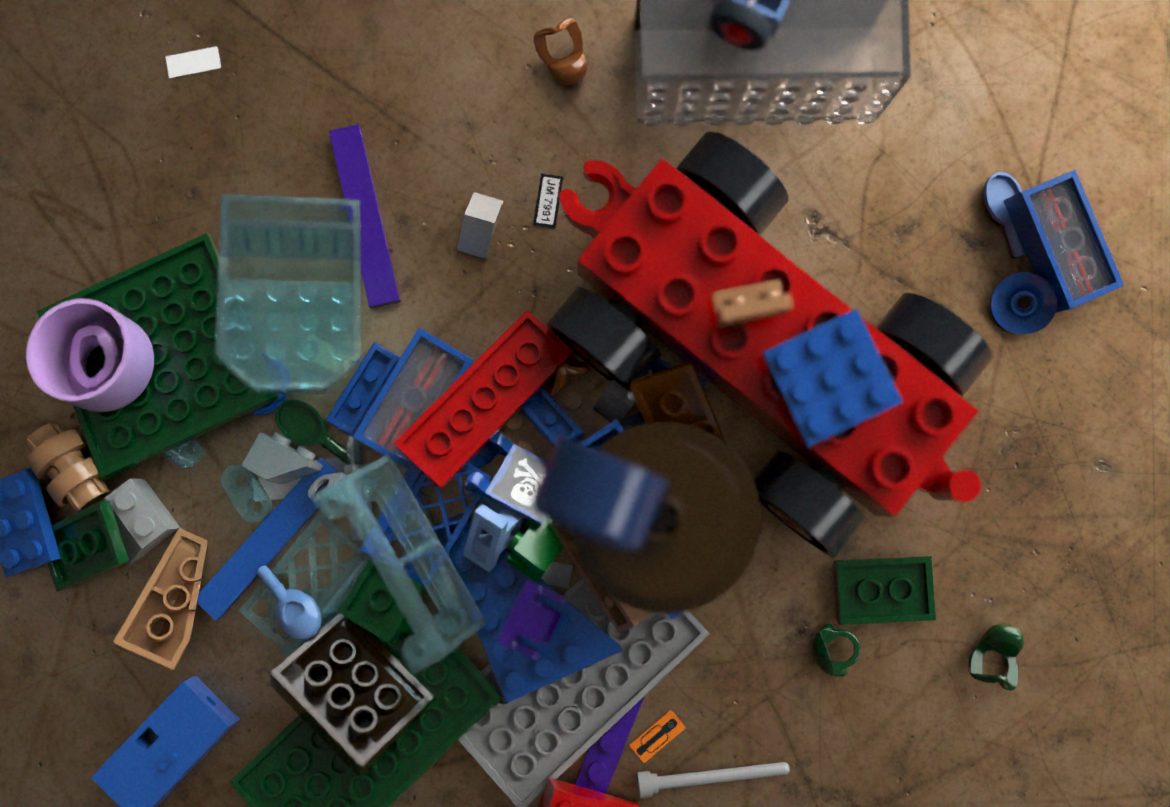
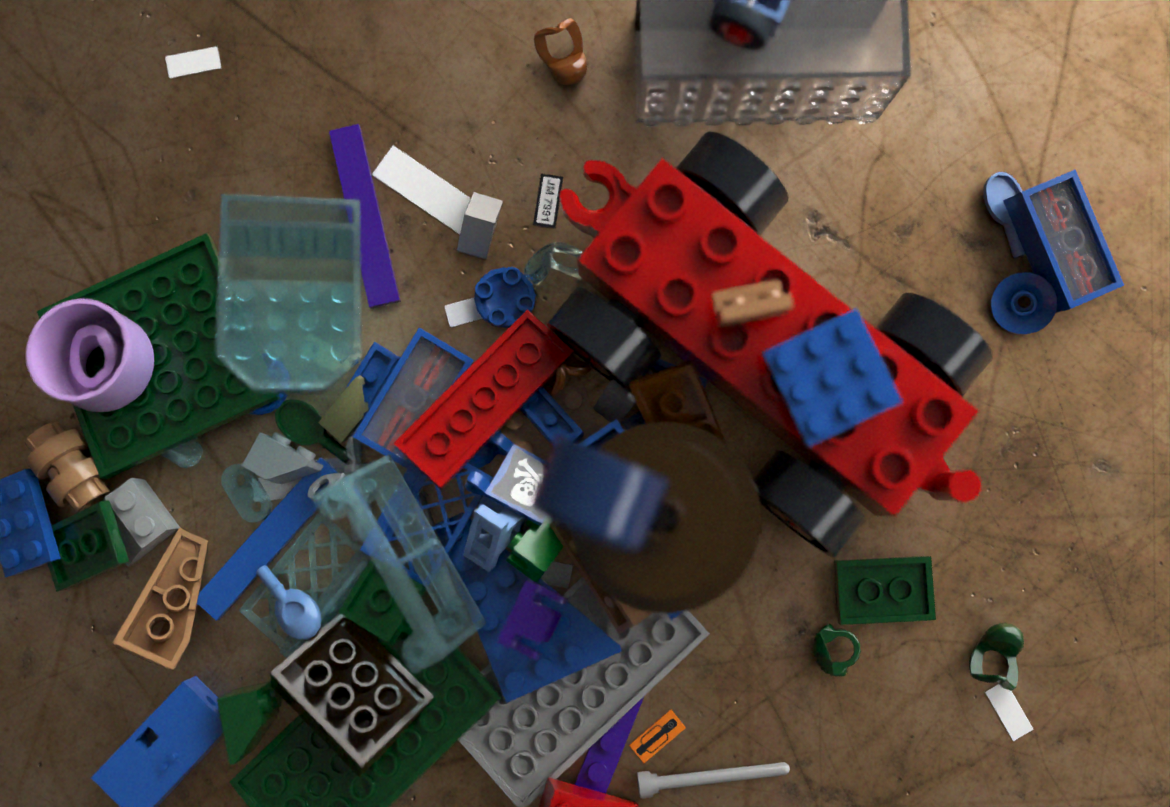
(247, 717): none -> dark green slope
(346, 411): none -> olive slope
(423, 188): none -> white sticker
(462, 312): none -> white sticker
(503, 296): none -> blue dish
(542, 262): none -> clear light blue piece
(1009, 711): none -> white sticker

